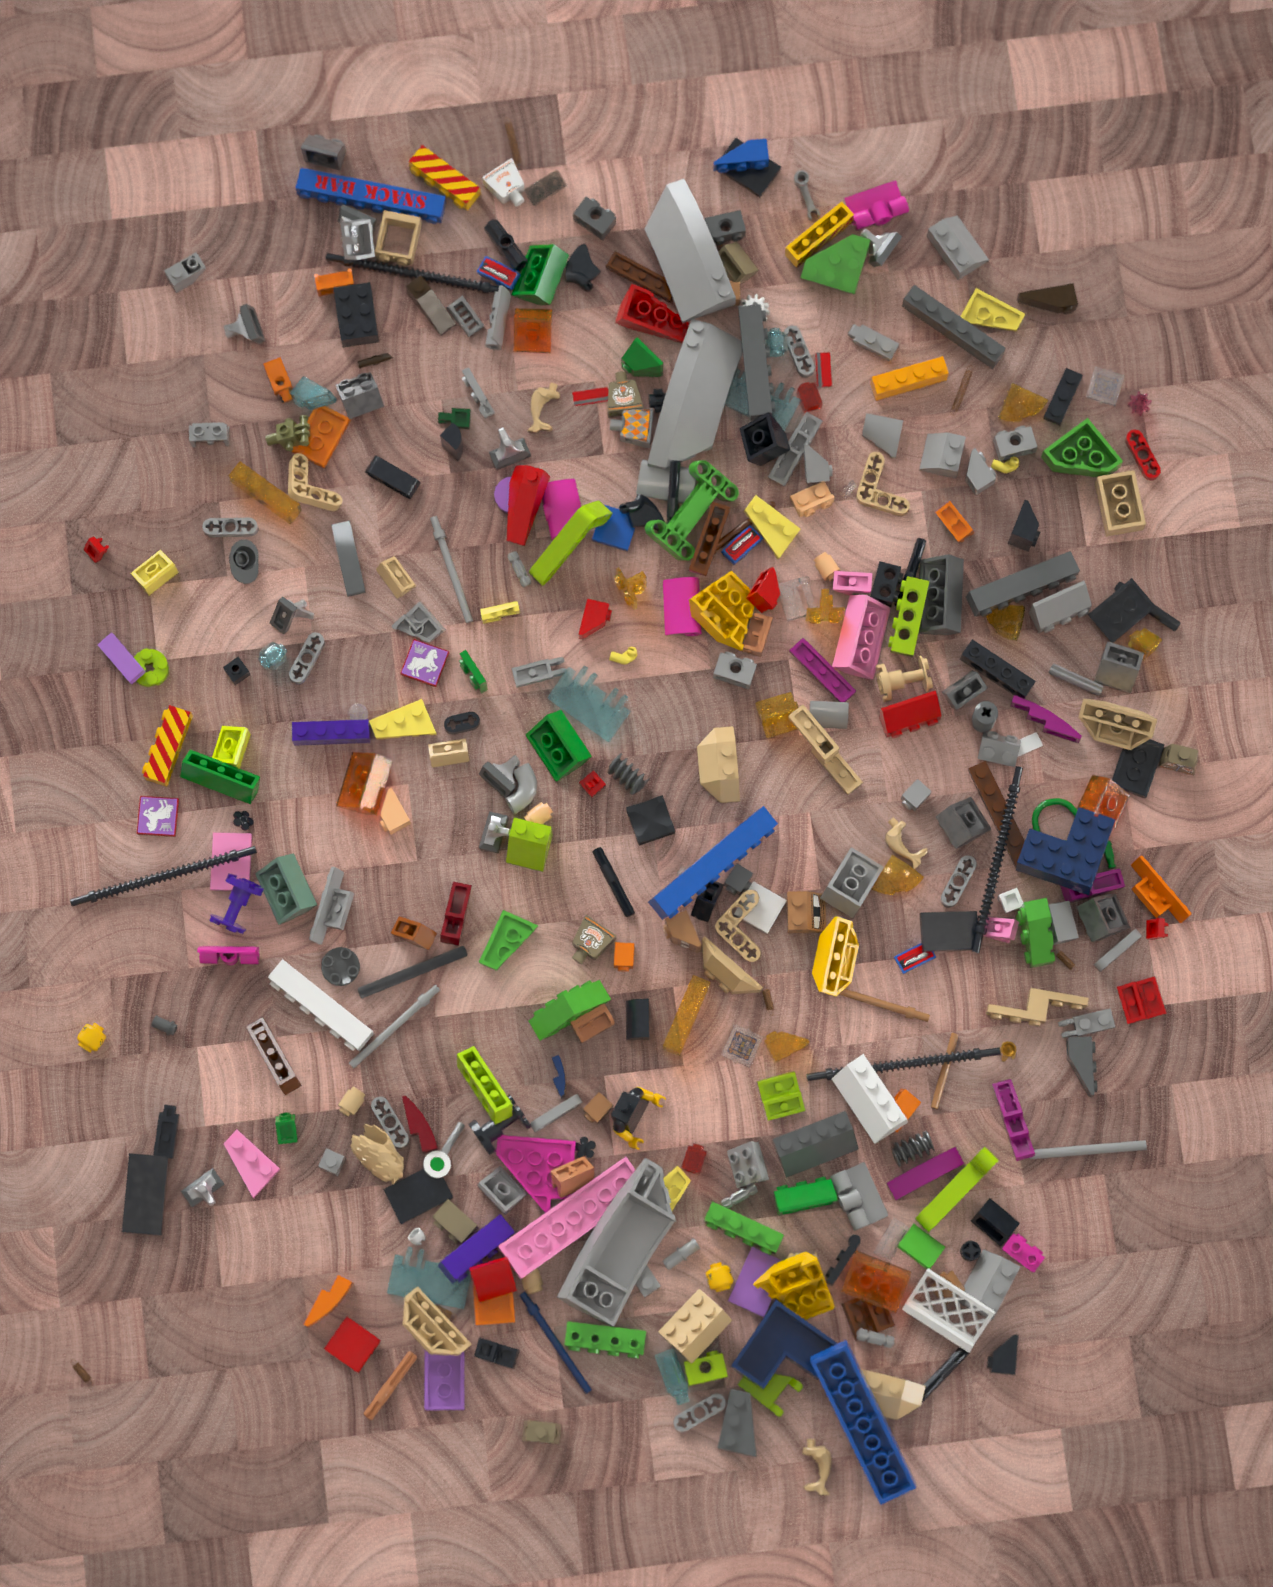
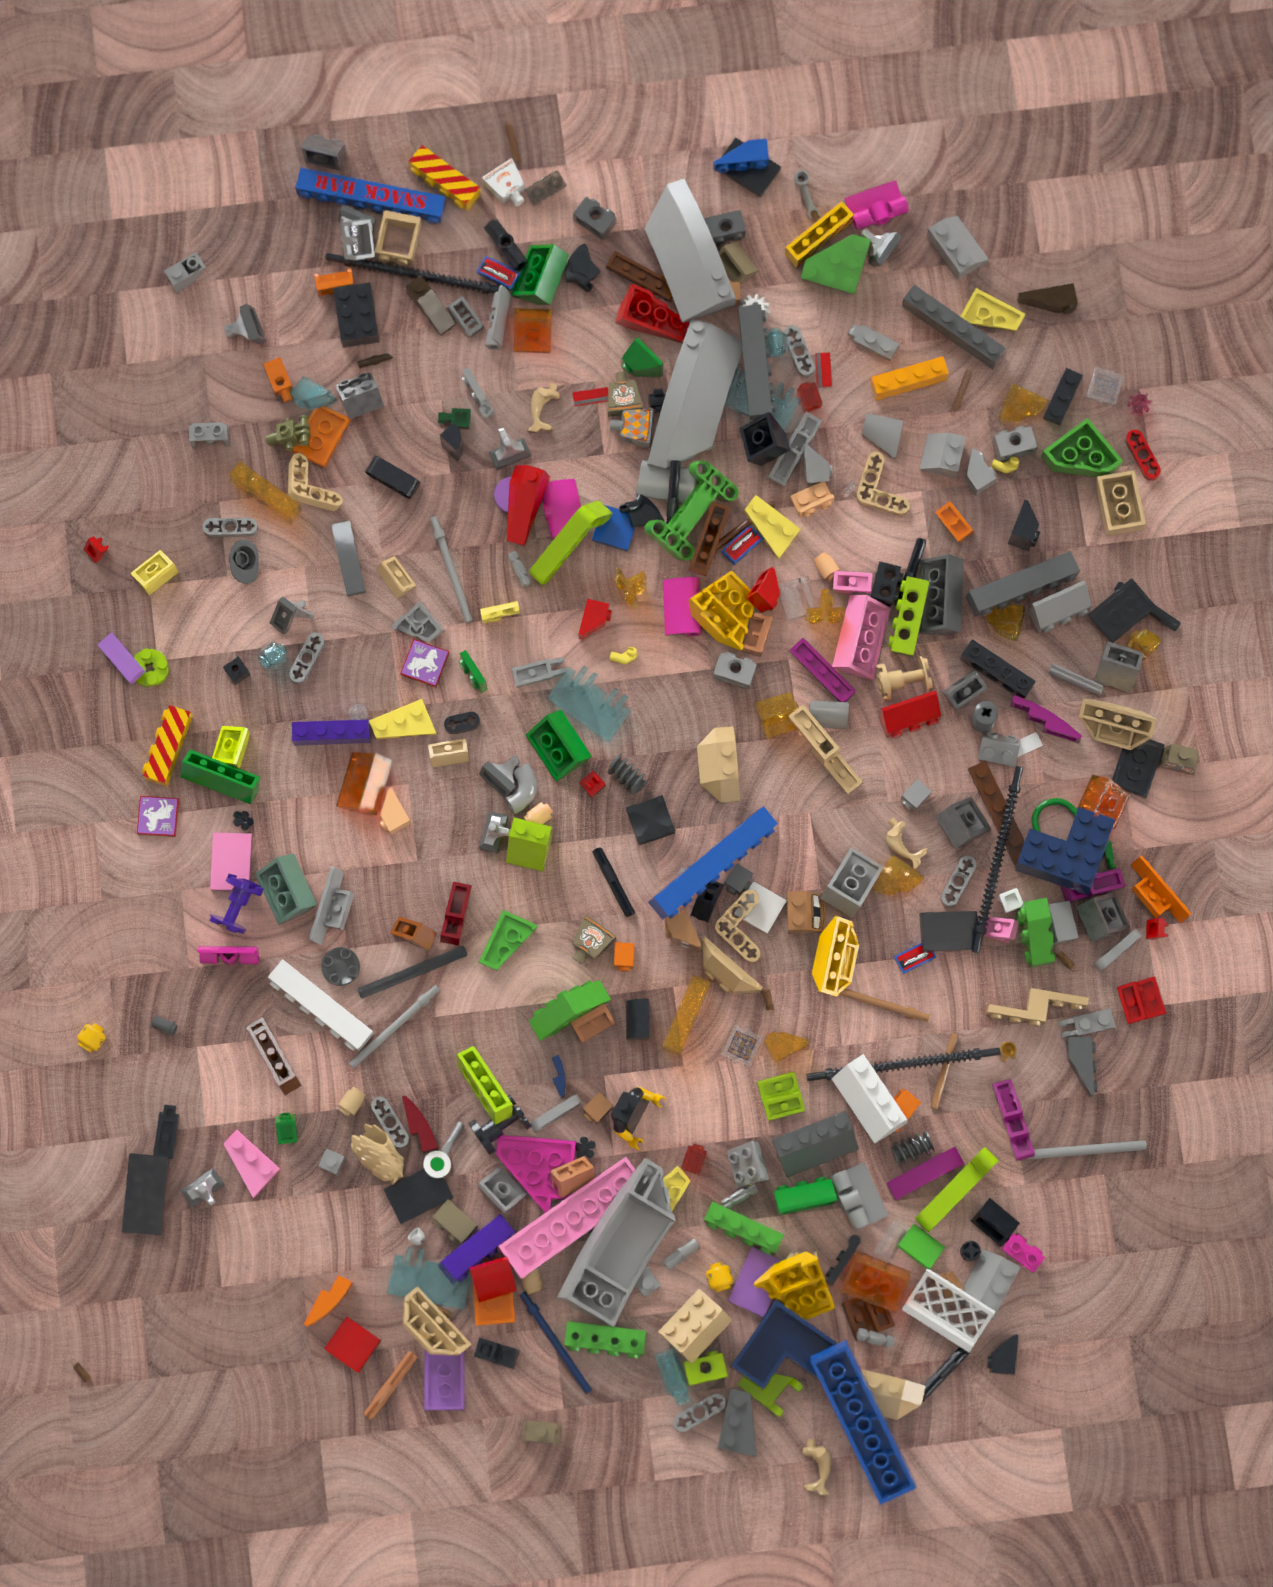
(93, 896): black hose -> none

